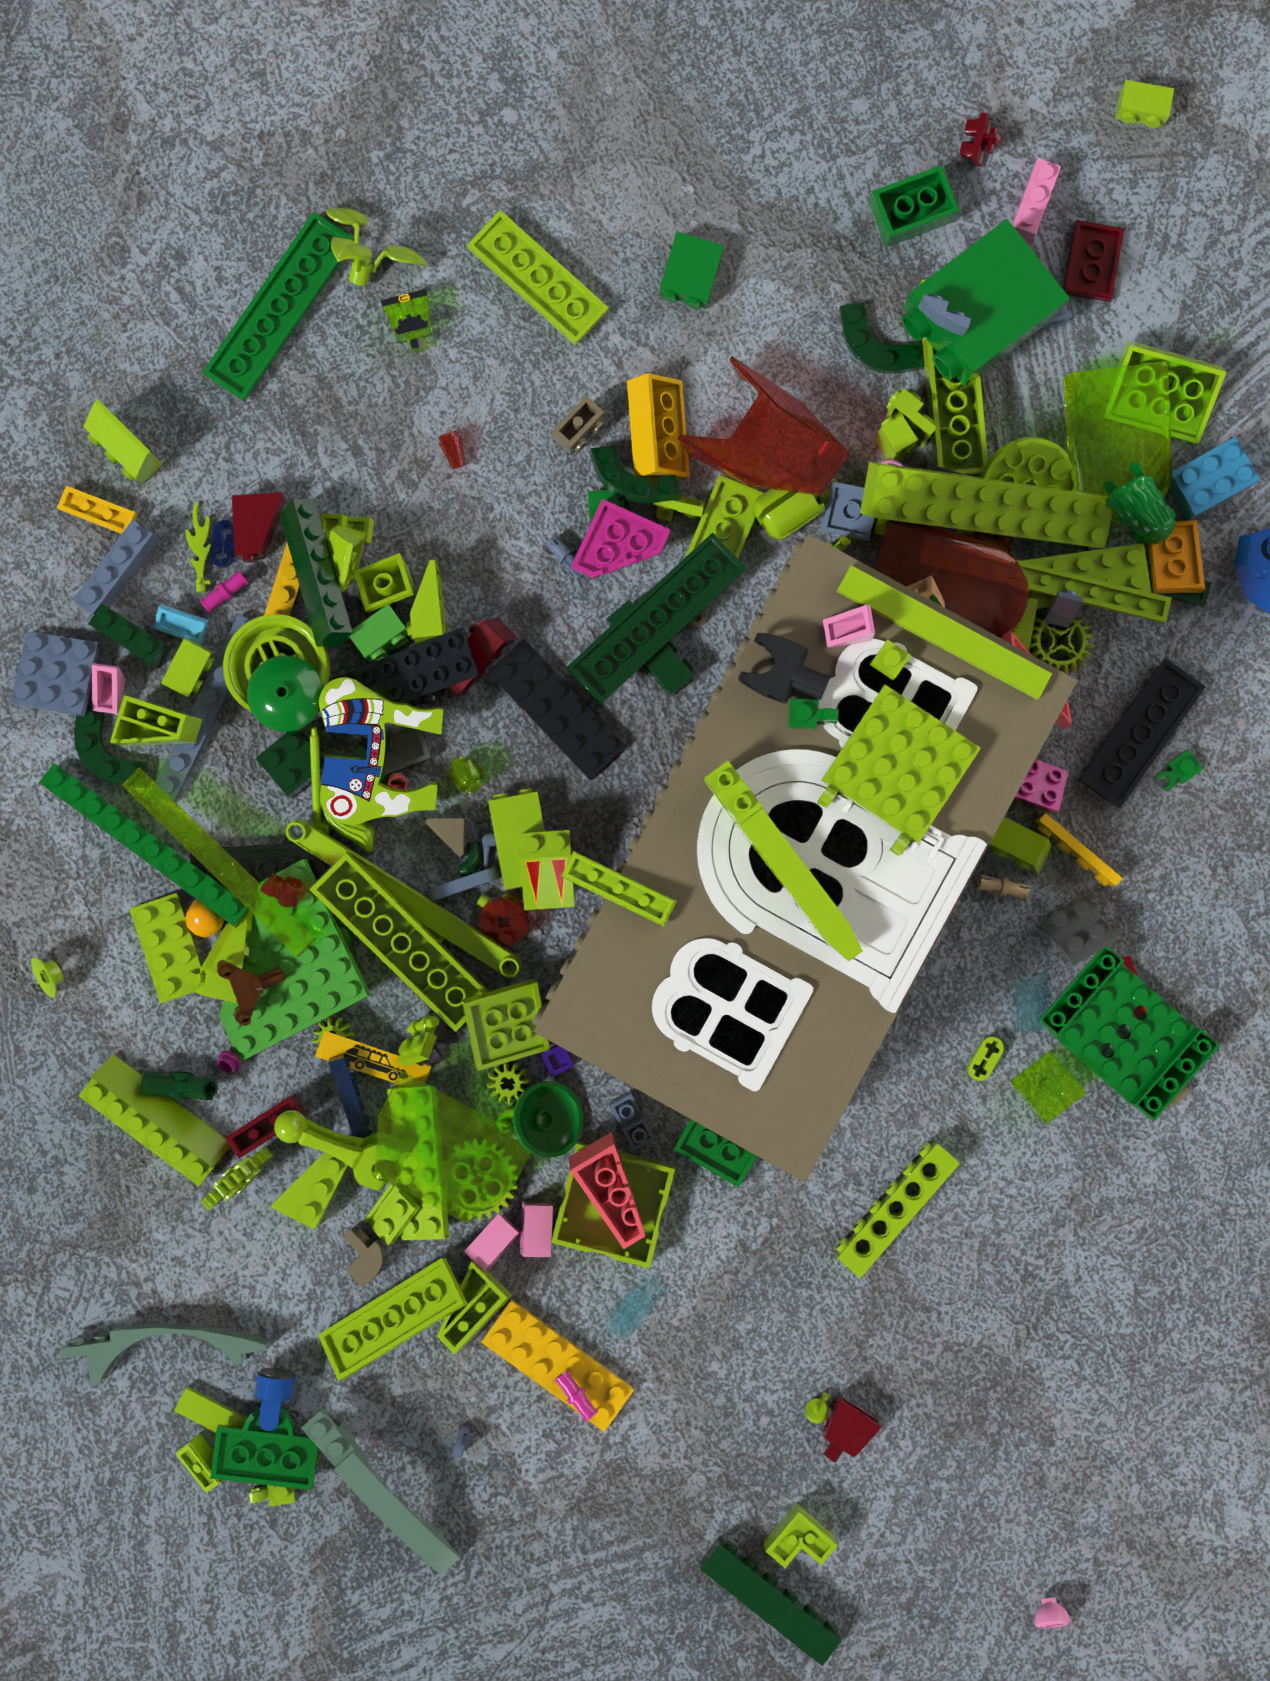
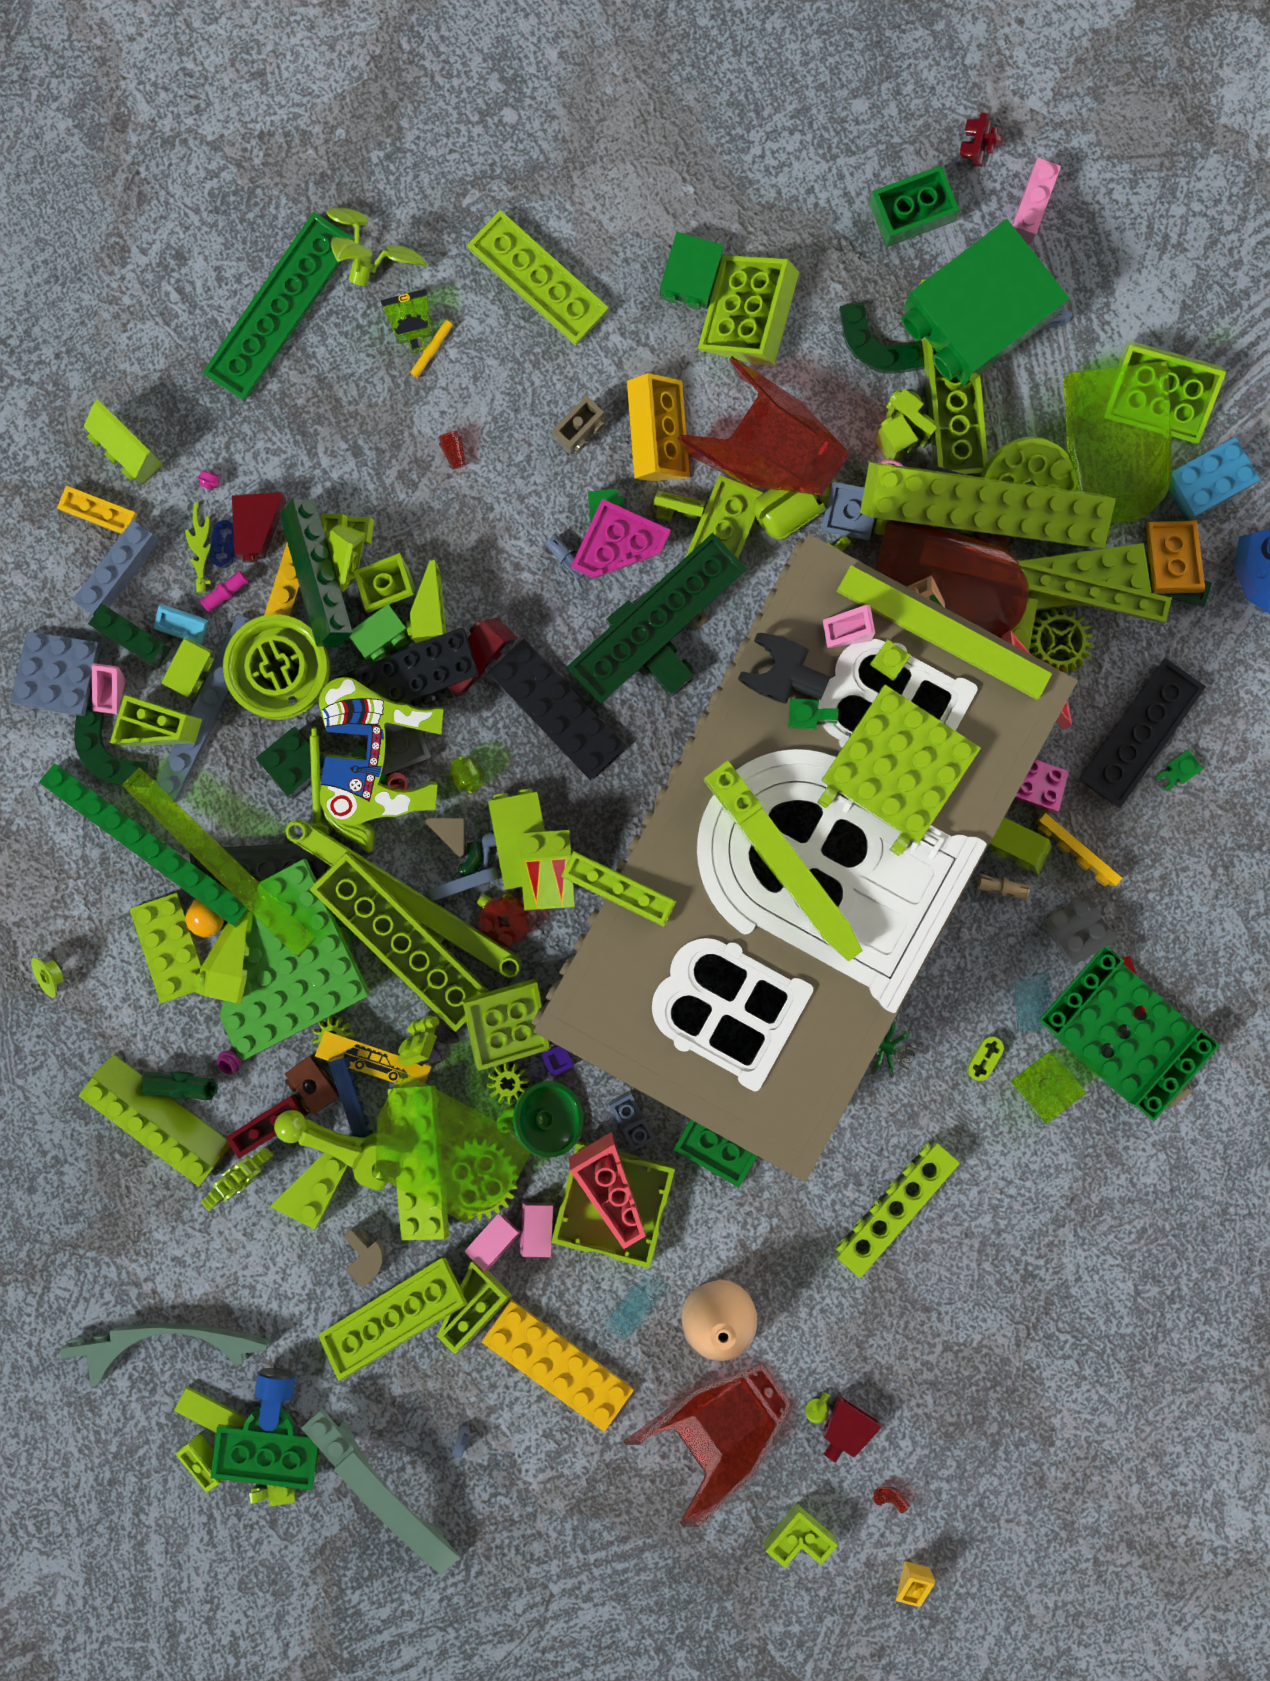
(208, 480): none -> dark pink plate
(247, 987): reddish brown axle -> none
(286, 891): clear red plate -> none
(302, 695): green dish -> none
(326, 1089): none -> copper brick
(392, 1214): lime plate -> none
(431, 348): none -> yellow piece
(576, 1396): dark pink pin -> none
(635, 488): dark green plate -> none
(719, 1320): none -> light nougat cylinder
(726, 1431): none -> clear red windscreen
(749, 308): none -> lime slope
(770, 1601): dark green brick -> none
(890, 1048): none -> animal
(890, 1495): none -> clear red arm
(914, 1584): none -> yellow slope
(935, 309): sand blue slope -> none
(1051, 1615): bright pink brick -> none
(1063, 608): sand blue slope -> none
(1093, 260): dark red tile -> none
(1141, 507): green hair -> none
(1144, 104): lime piece -> none

